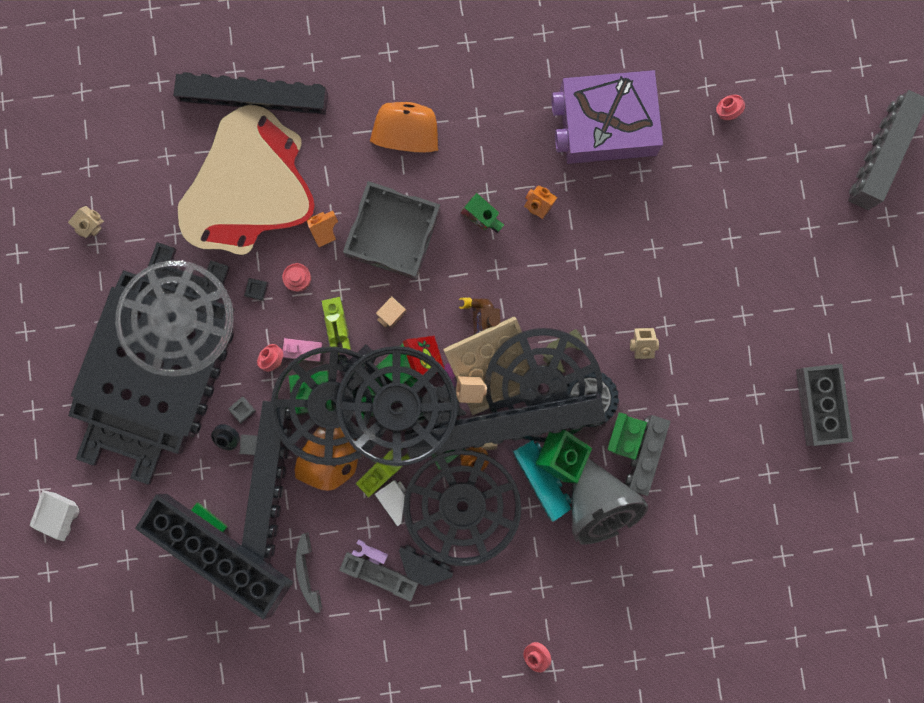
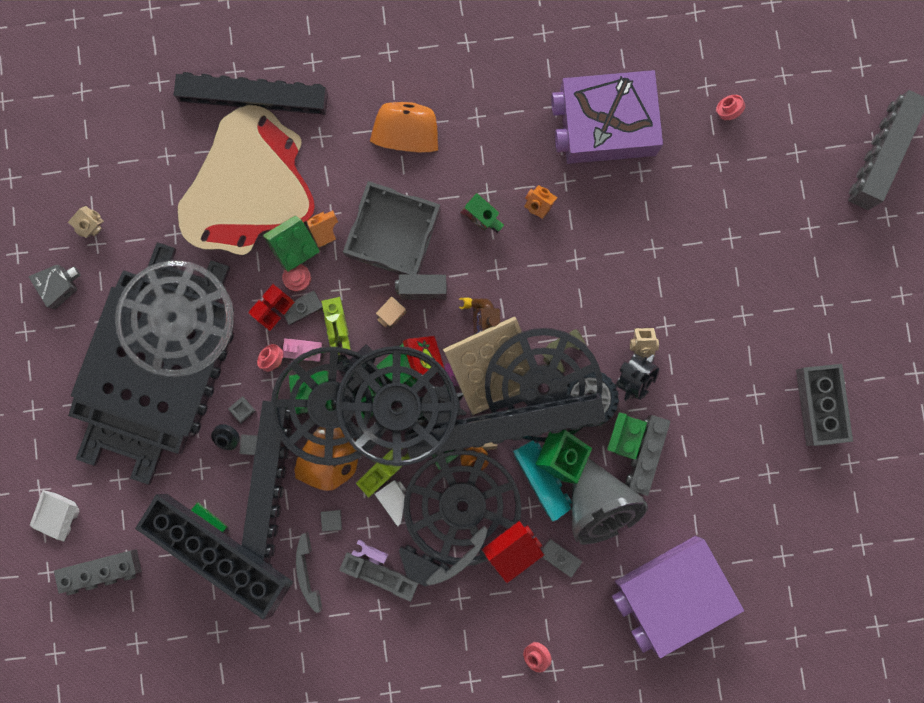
(55, 284): none -> dark grey torso
(97, 571): none -> dark grey brick
(256, 289): black tile -> none
(272, 298): none -> red piece
(291, 243): none -> green brick
(303, 307): none -> dark grey plate
(331, 520): none -> dark grey tile
(421, 287): none -> dark grey brick
(441, 575): none -> dark grey slope
(470, 389): light nougat brick -> none
(513, 551): none -> red brick
(561, 558): none -> dark grey plate
(637, 376): none -> black brick
(676, 597): none -> medium lavender brick

